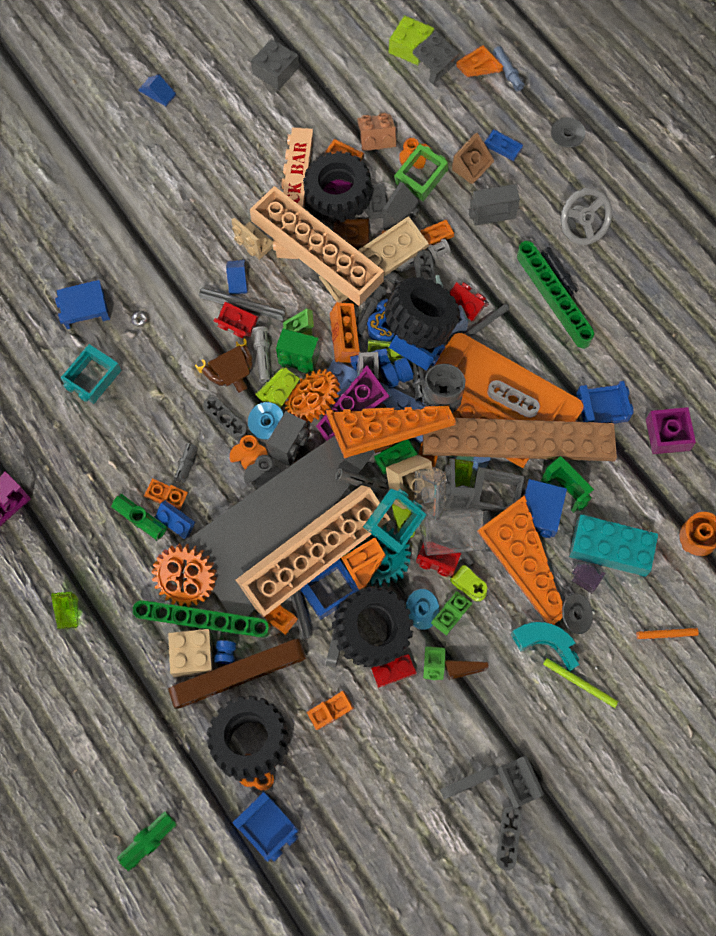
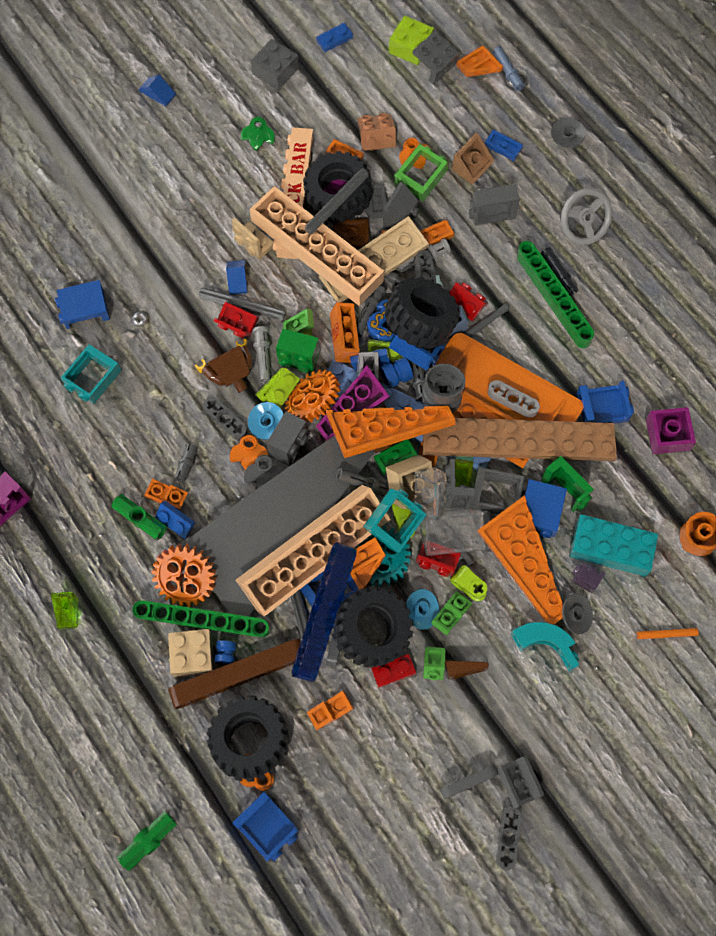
(257, 135): none -> green plate
(281, 619): orange bracket -> none
(324, 612): none -> clear blue beam
(334, 37): none -> blue plate
(336, 201): none -> dark grey axle
(580, 682): lime bar -> none

